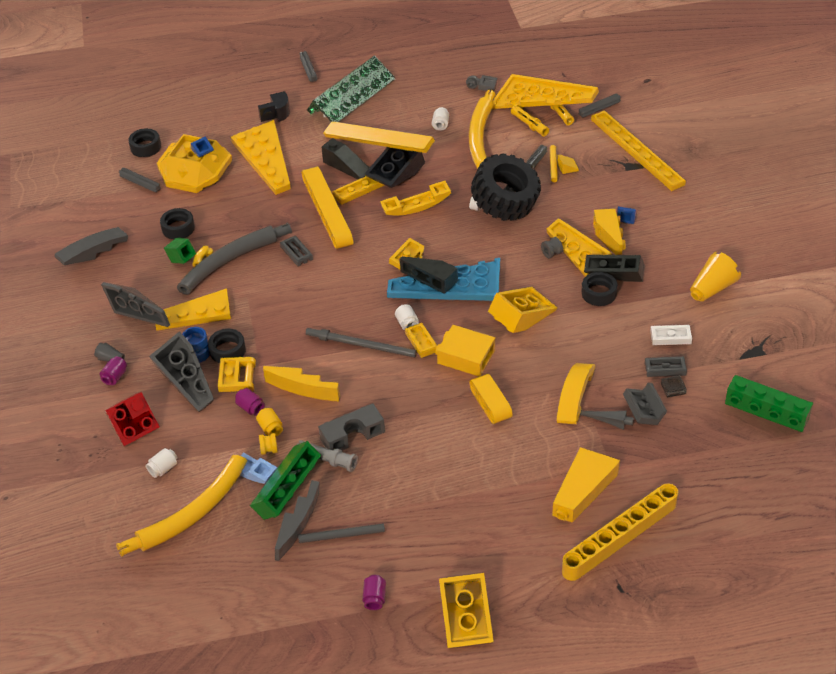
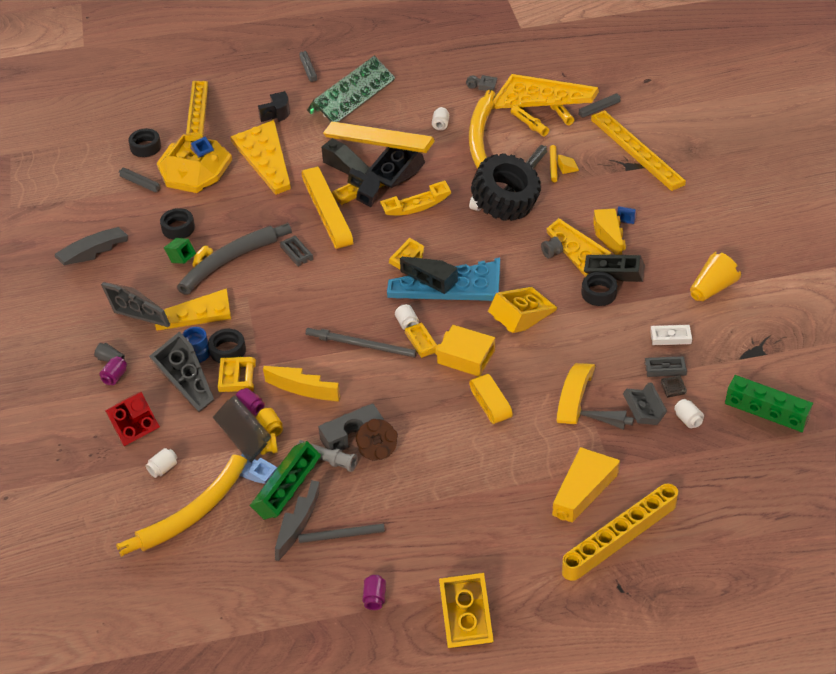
(197, 110): none -> yellow tile
(242, 428): none -> clear smoke windscreen
(367, 185): none -> black brick
(387, 436): none -> reddish brown plate
(689, 413): none -> white brick

